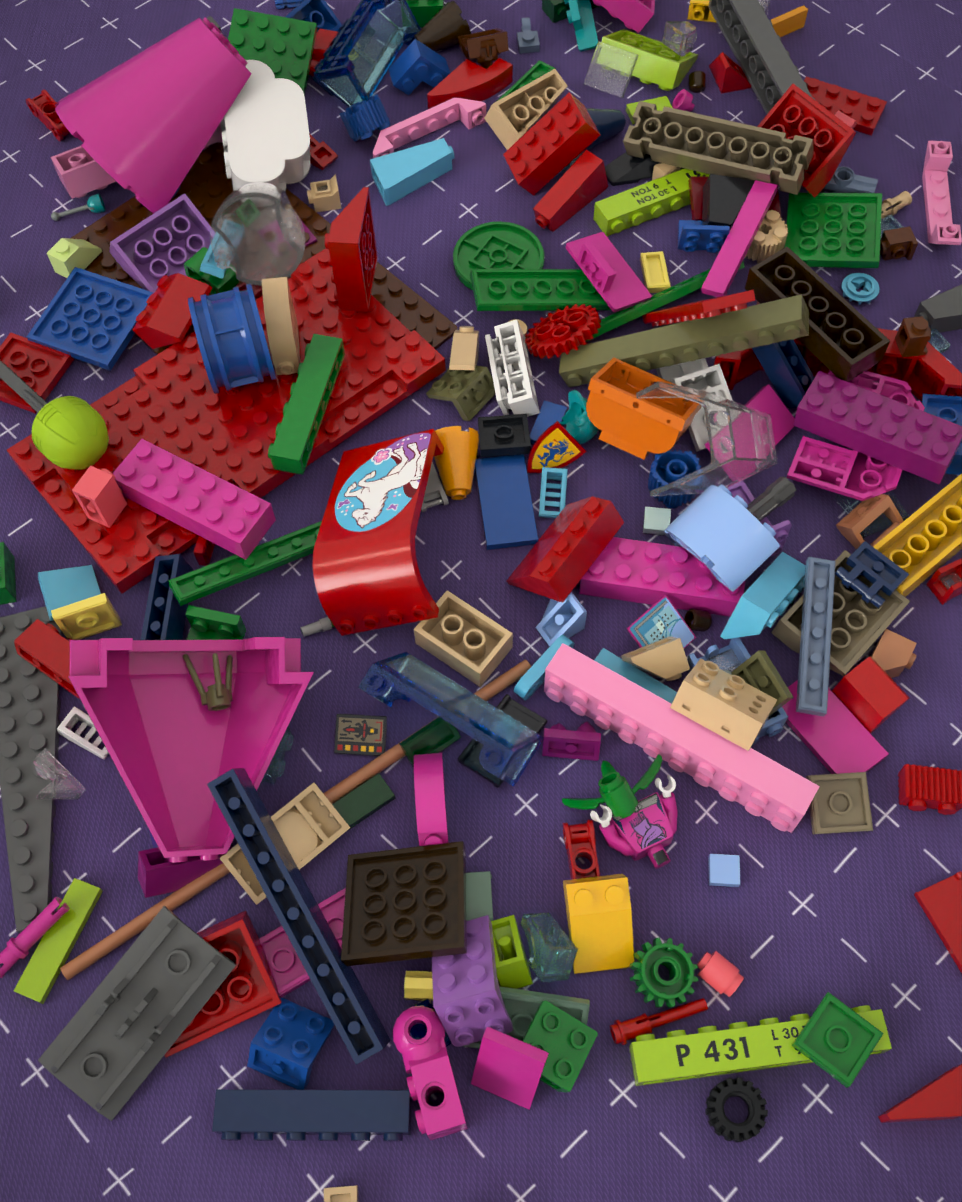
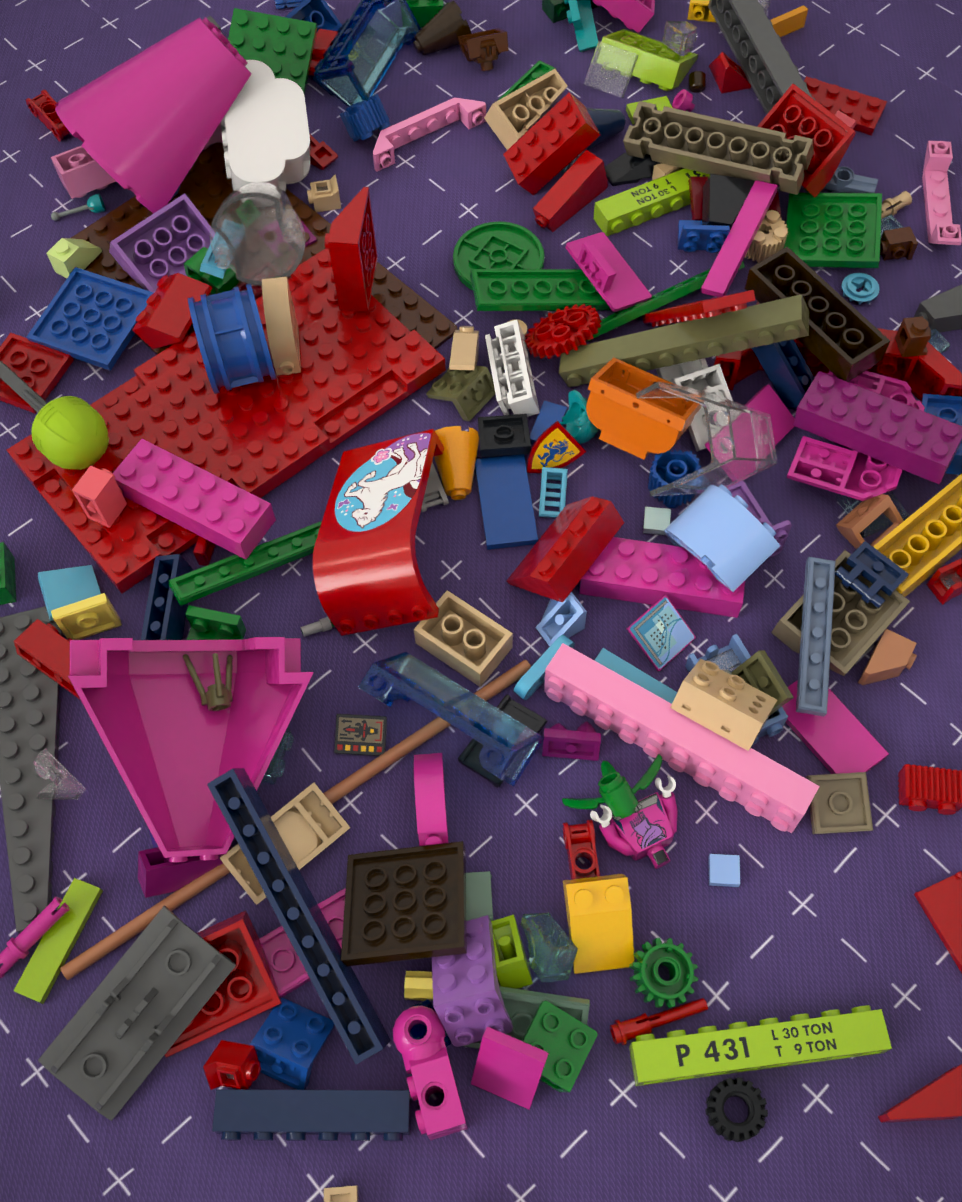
(70, 721): white slope -> none
(232, 1066): none -> red window
(307, 404): green brick -> none
(364, 801): dark green tile -> none
(410, 169): medium azure slope -> none
(417, 65): blue brick -> none
(430, 739): dark green tile -> none
(472, 82): red slope -> none
(527, 40): sand blue plate -> none
(654, 271): light yellow tile -> none
(661, 659): tan slope -> none
(701, 622): dark brown piece -> none
(719, 973): coral brick -> none
(766, 598): medium azure wedge -> none
(774, 496): dark grey axle -> none
(837, 1039): green tile -> none
(870, 694): red slope -> none

